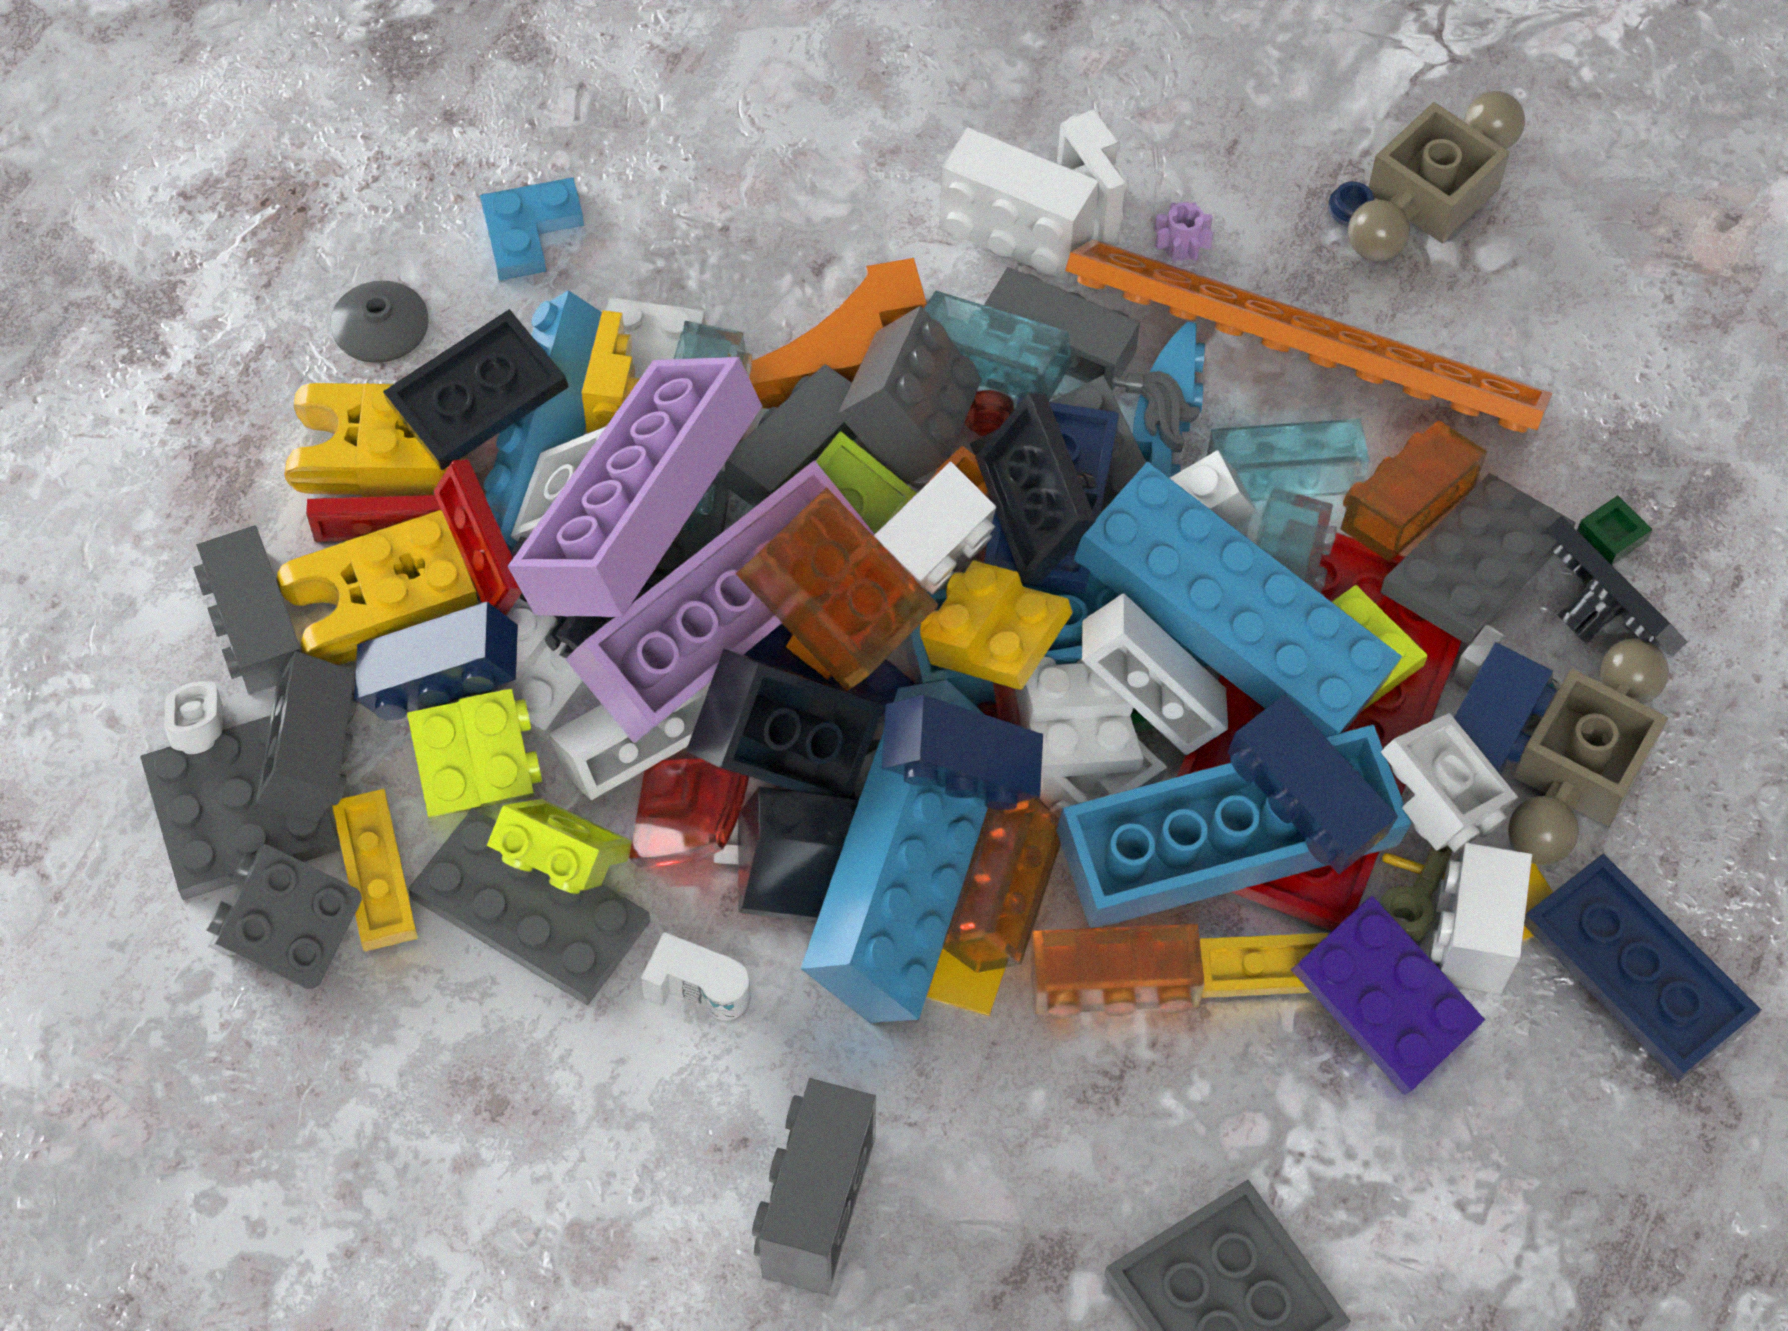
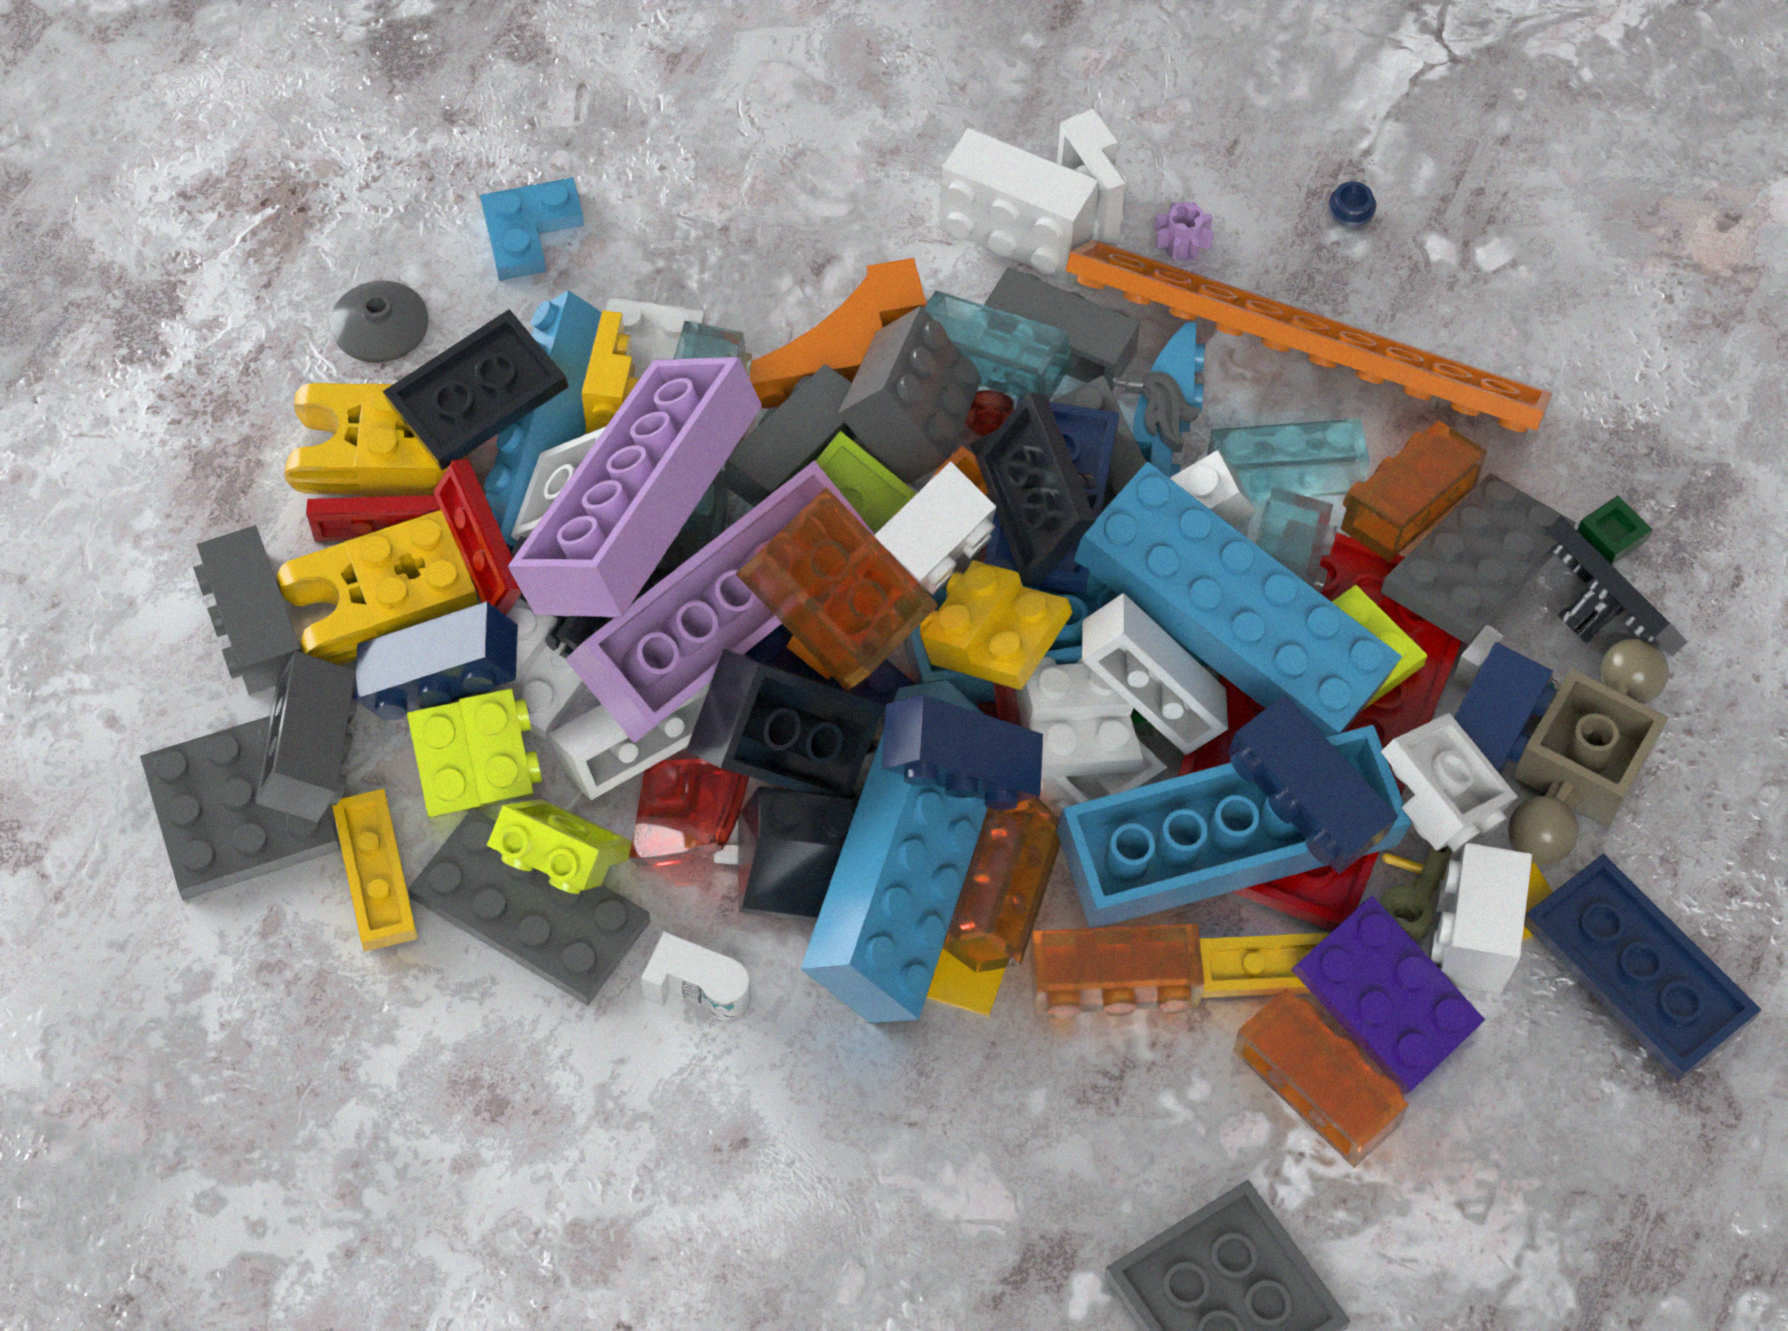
(193, 717): white plate -> none
(284, 916): dark grey bracket -> none
(815, 1185): dark grey brick -> none
(1321, 1076): none -> clear orange brick
(1436, 174): dark tan brick -> none

